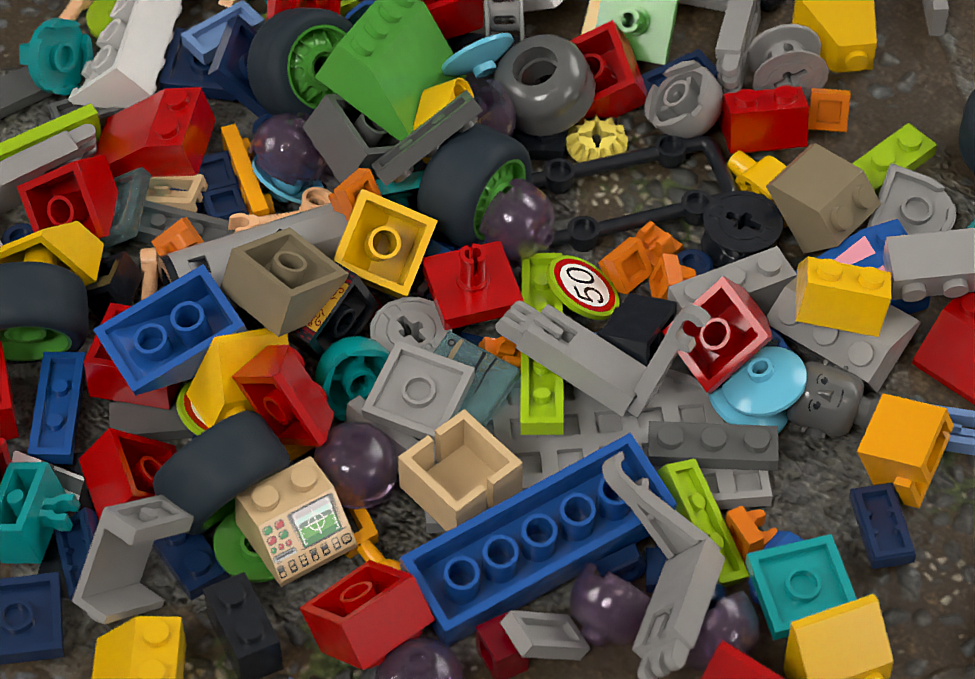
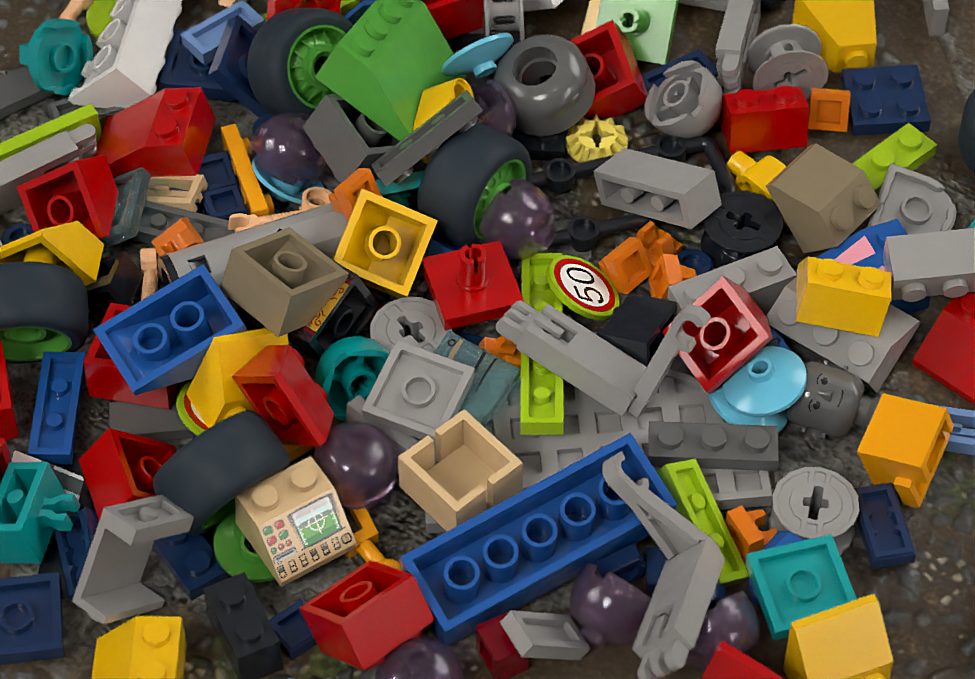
(293, 631): none -> dark blue tile
(657, 188): none -> light grey brick
(819, 491): none -> light grey piece
(885, 99): none -> dark blue plate

